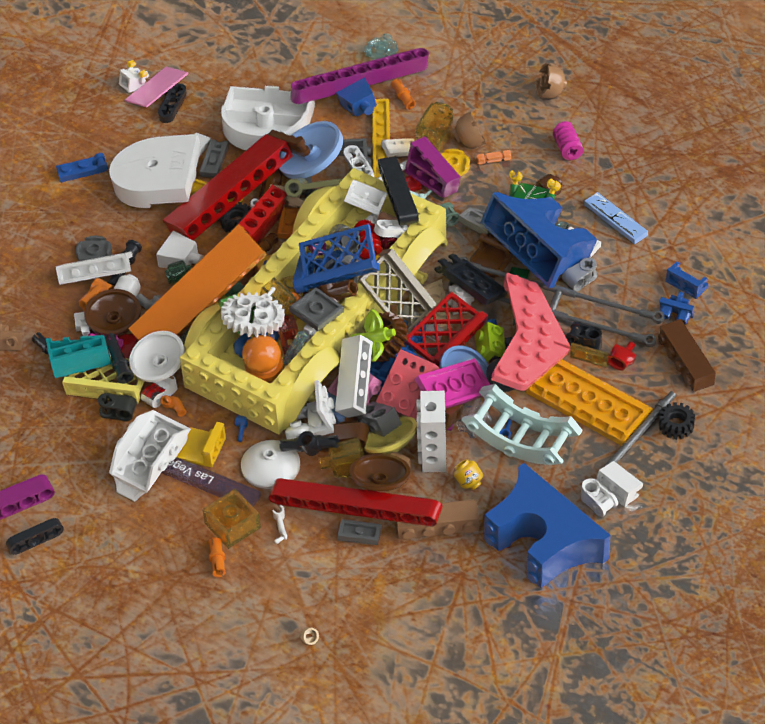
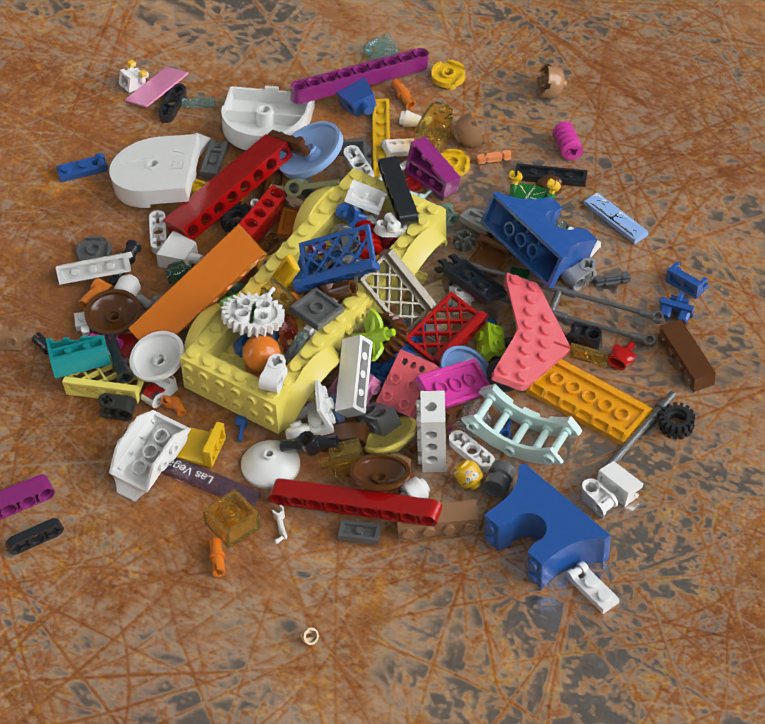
(157, 226): none -> white beam
(198, 102): none -> clear light blue axle
(273, 374): none -> white piece
(286, 271): none -> yellow tile
(350, 213): none -> blue hips
(392, 223): none -> white arm
(409, 119): none -> white cone
(415, 487): none -> white head
(440, 77): none -> yellow plate
(464, 240): none -> dark grey gear
(469, 443): none -> white beam
(499, 478): none -> dark grey wheel
(568, 176): none -> black tile
(592, 587): none -> white plate
(611, 279): none -> black axle

